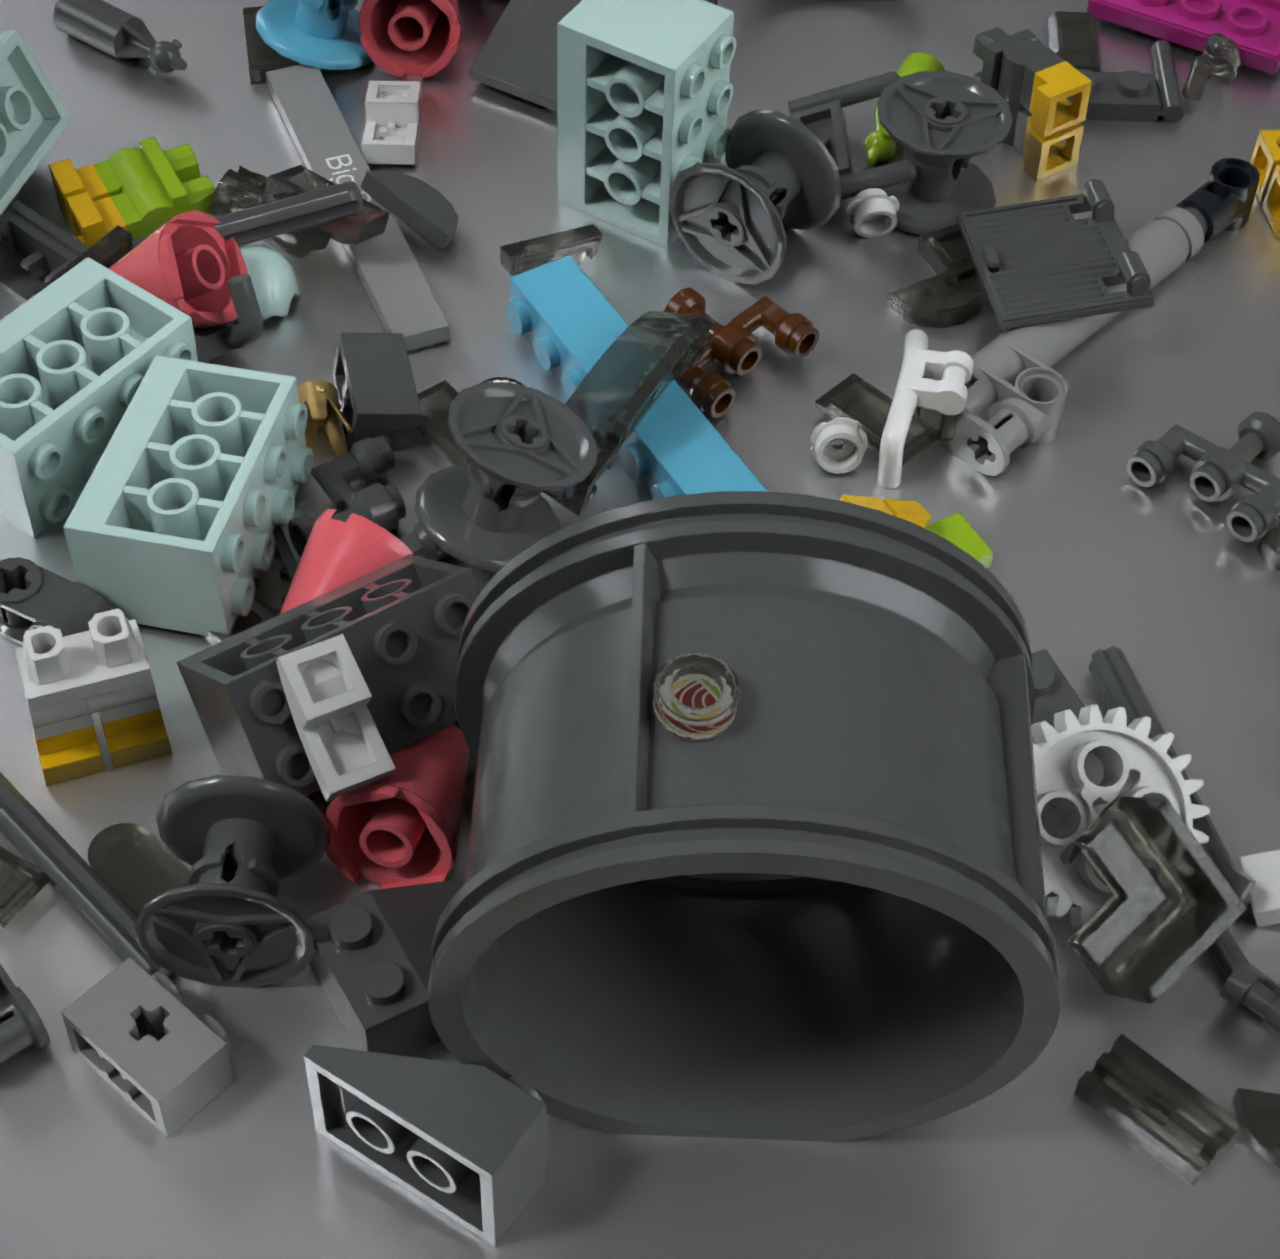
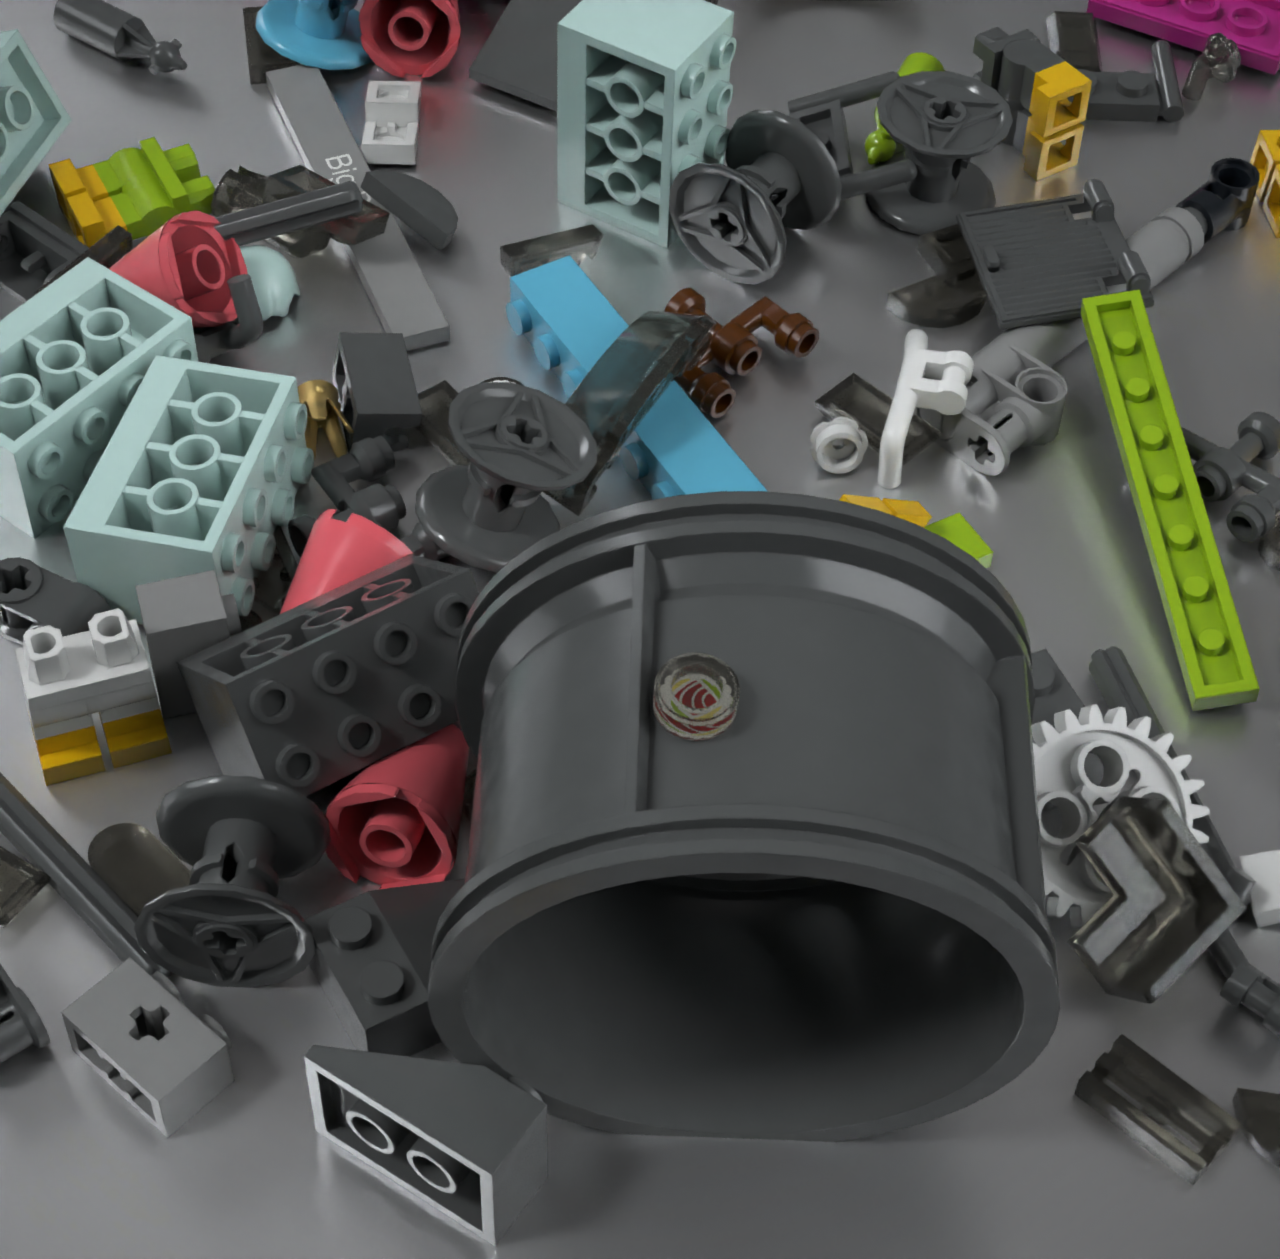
(181, 620): none -> light grey brick
(333, 718): white slope -> none
(873, 212): white plate -> none
(1169, 503): none -> lime plate

